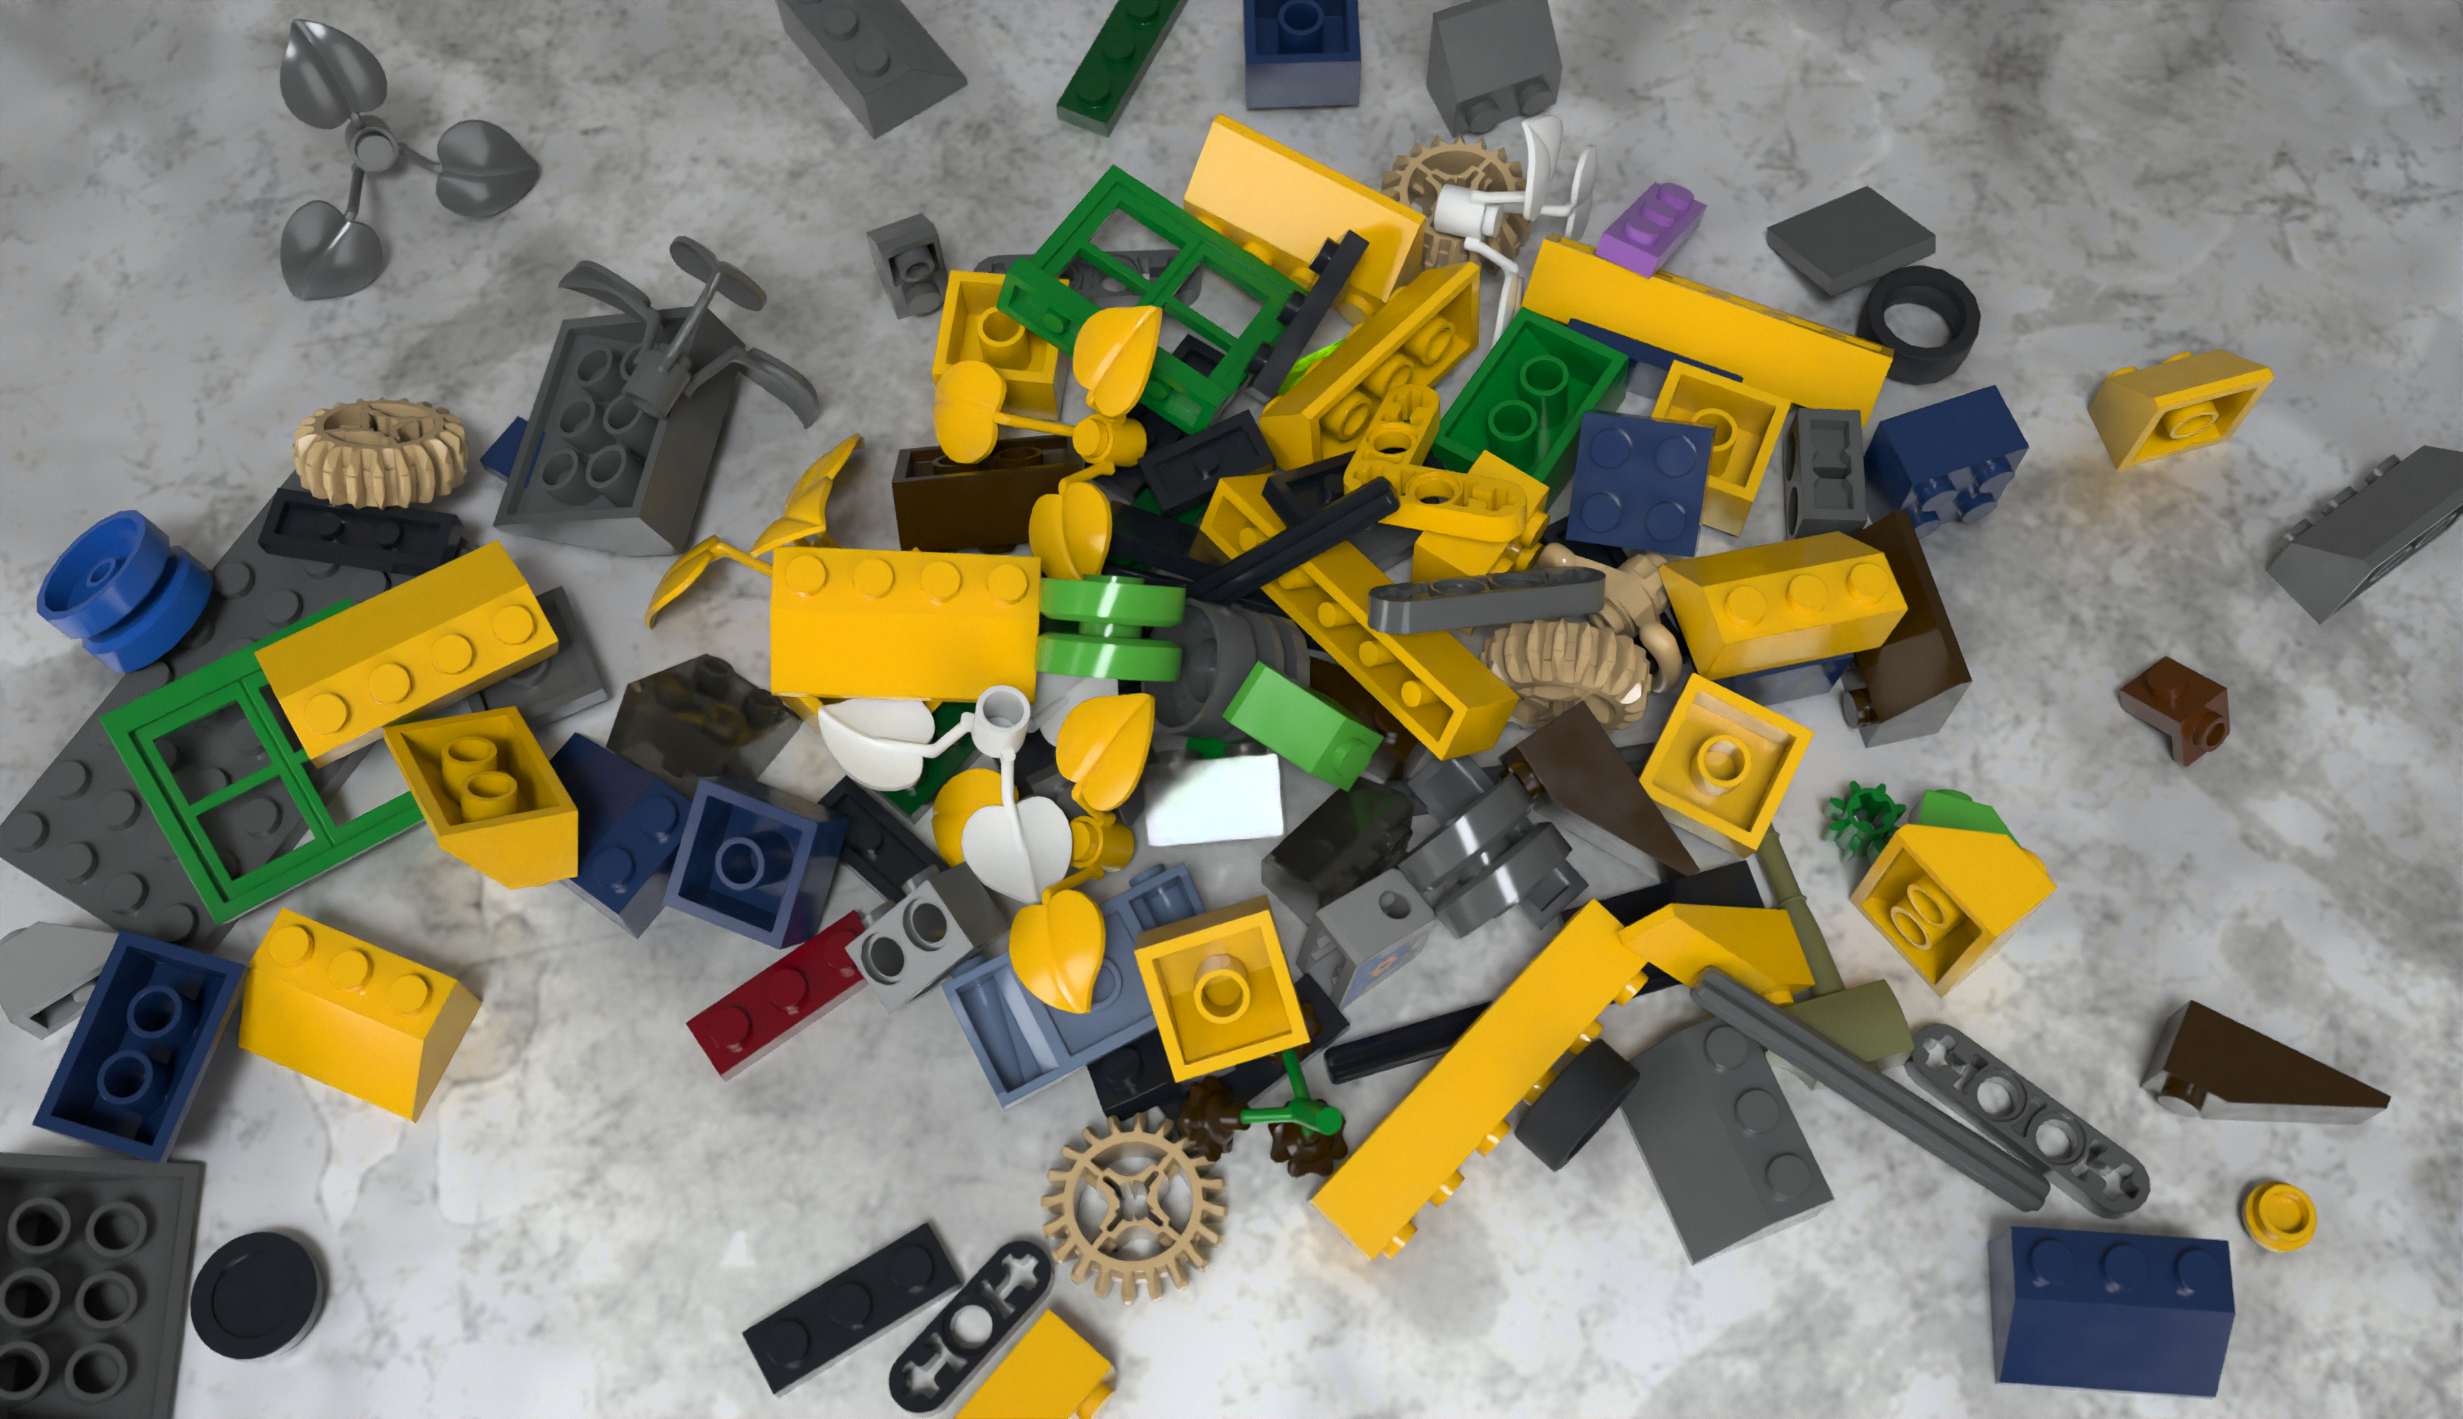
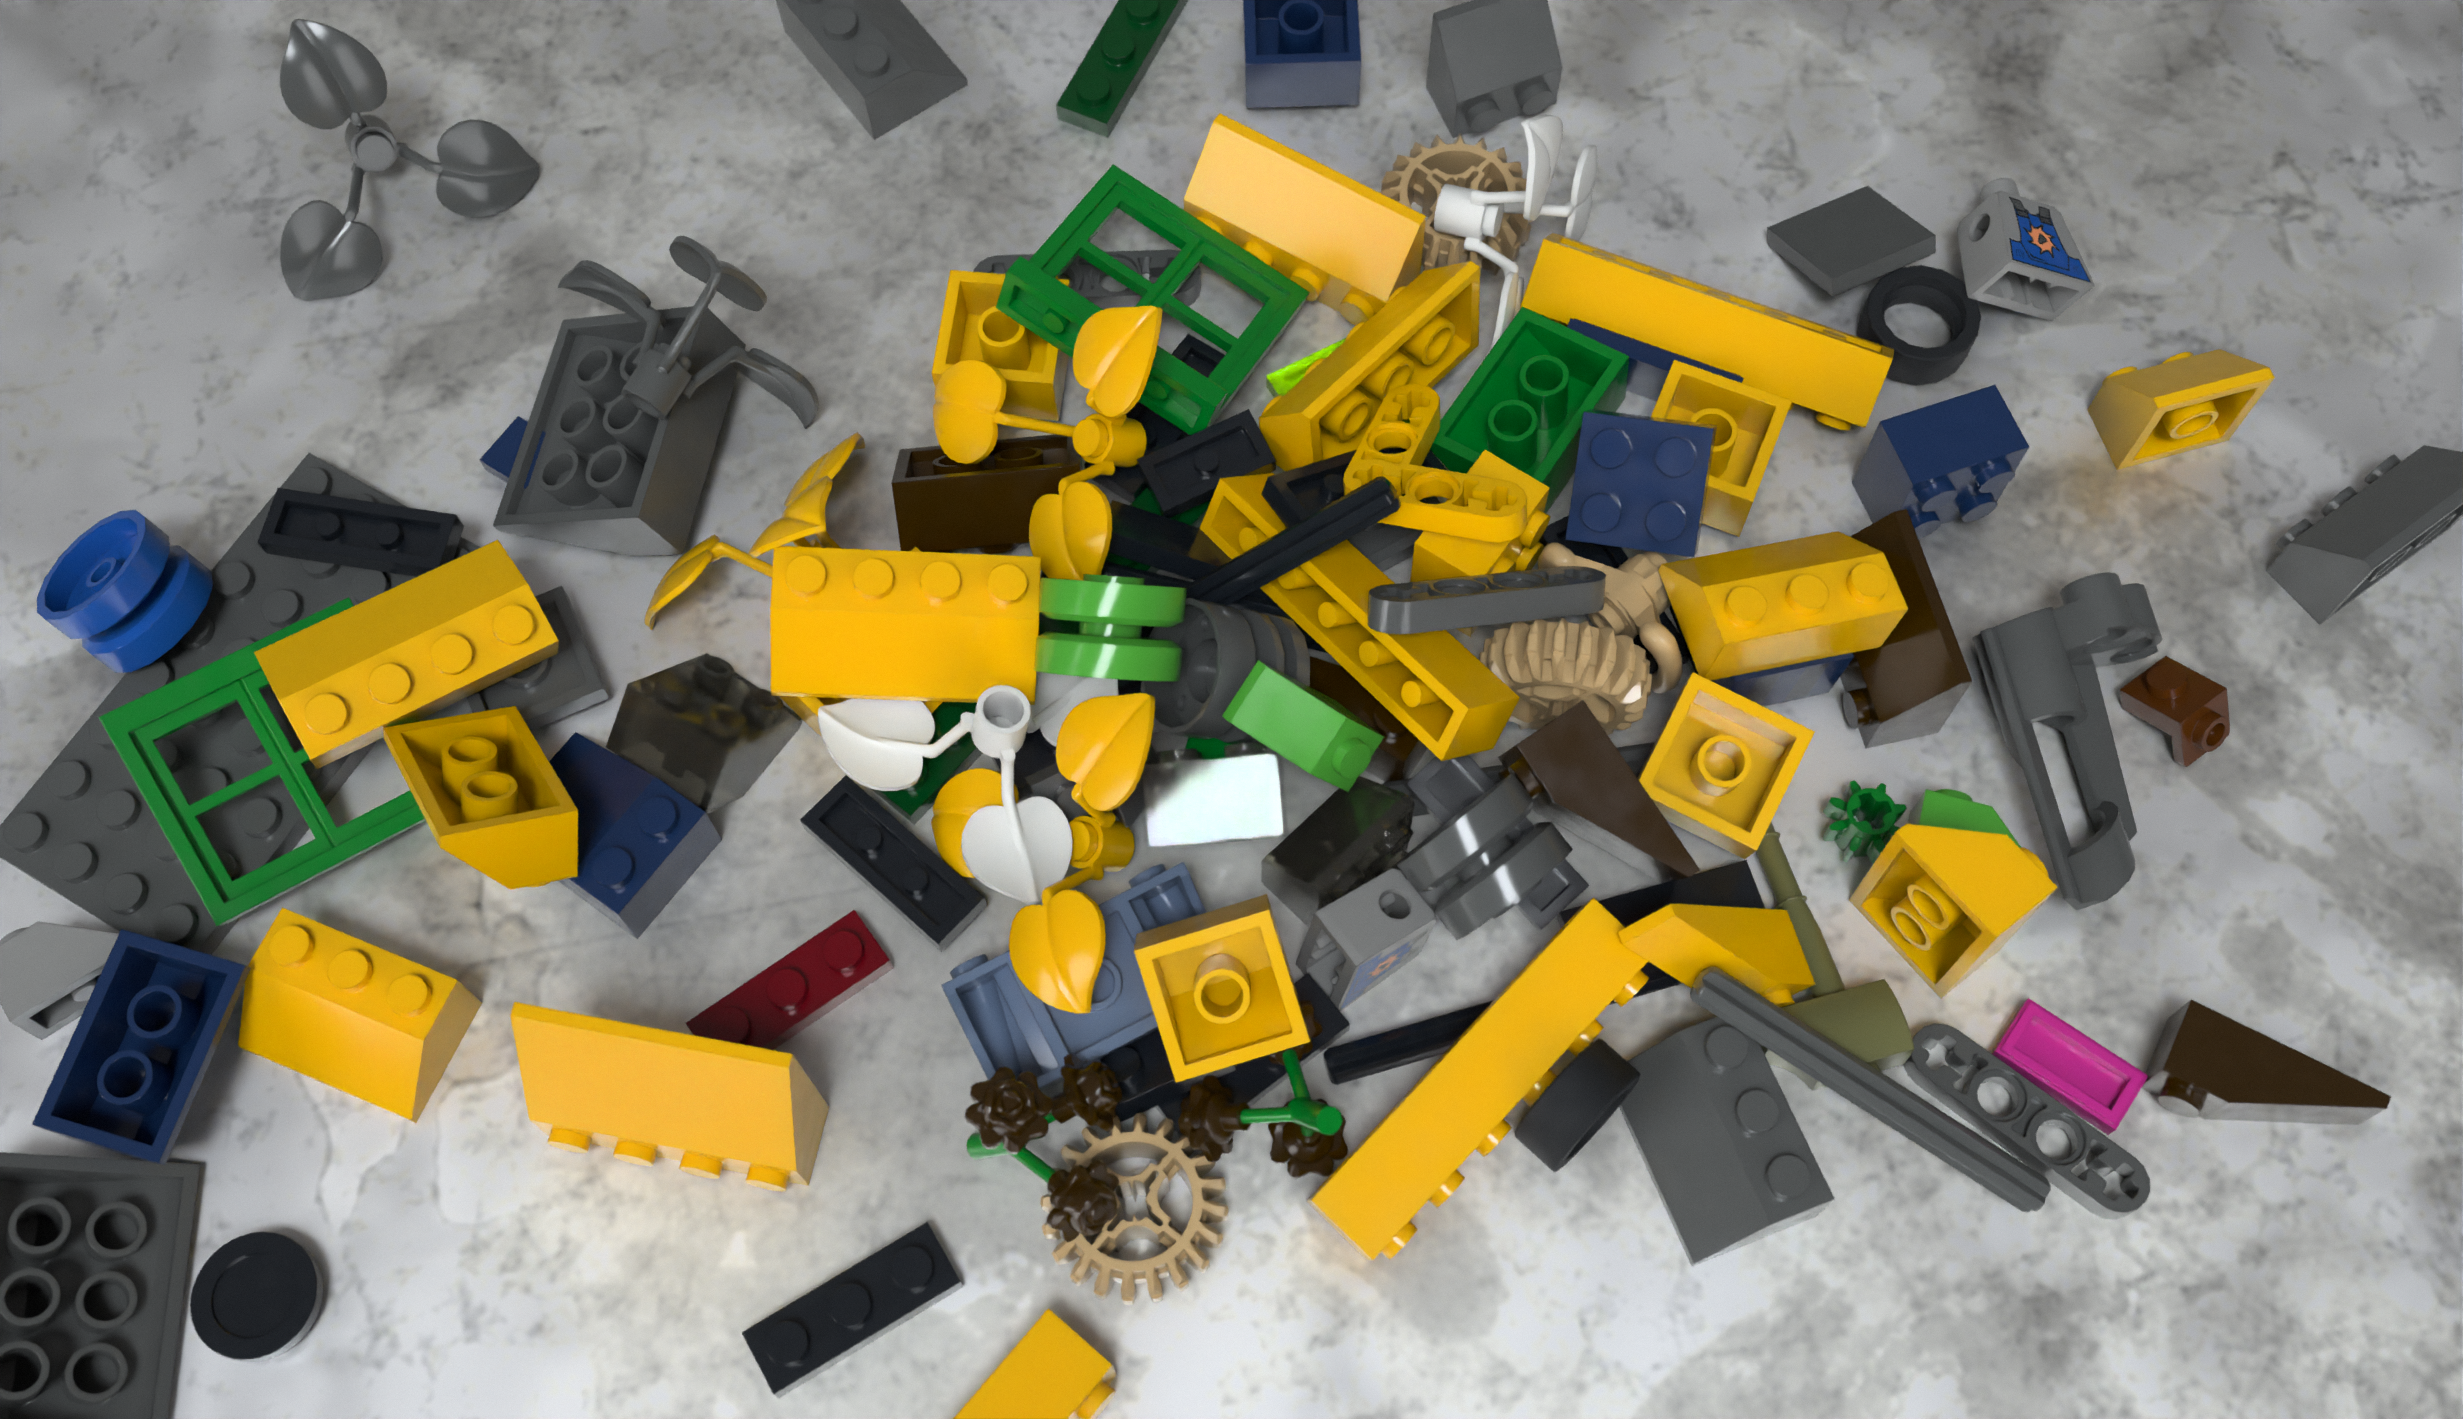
(380, 453): tan gear -> none
(668, 1097): none -> yellow slope
(756, 860): dark blue brick -> none
(910, 265): dark grey slope -> none
(924, 1357): black beam -> none
(926, 935): dark grey brick -> none
(1015, 1111): none -> dark brown plant
(1303, 314): black plate -> none
(1652, 229): medium lavender plate -> none
(1824, 473): dark grey brick -> none
(2020, 254): none -> light grey torso
(2047, 674): none -> dark grey panel
(2069, 1066): none -> dark pink tile
(2110, 1311): dark blue slope -> none
(2279, 1216): yellow plate -> none

